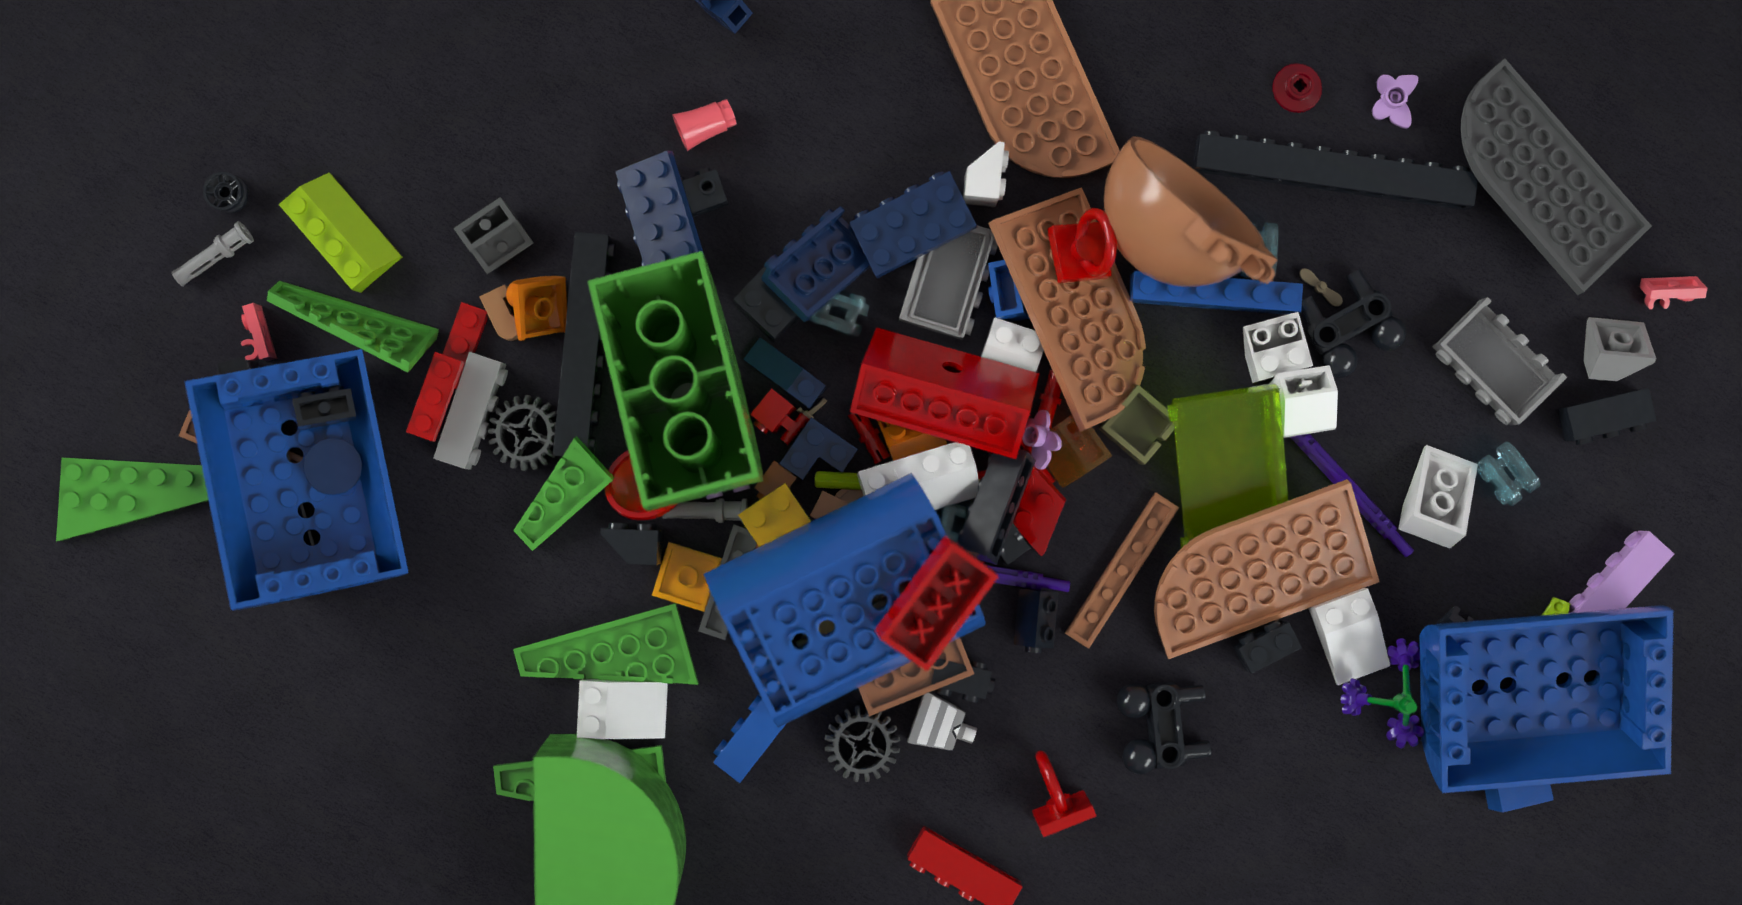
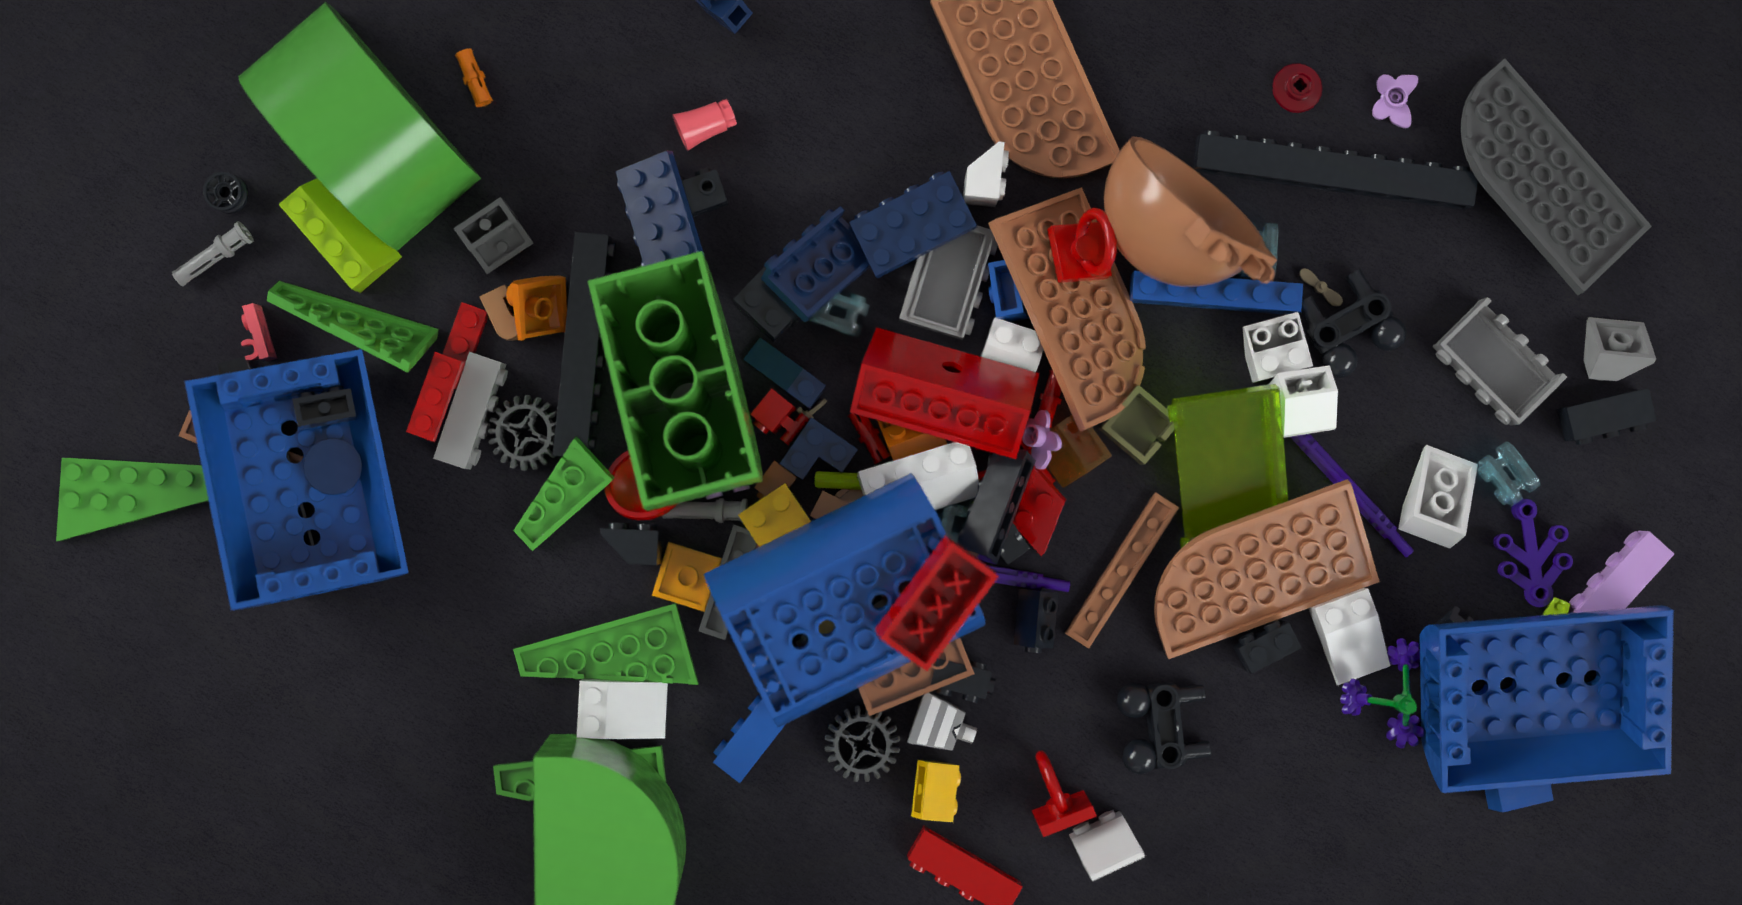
(357, 128): none -> bright green brick
(473, 77): none -> orange pin
(935, 791): none -> yellow brick
(1105, 844): none -> white slope
(1533, 557): none -> dark purple plant
(1672, 287): coral plate -> none

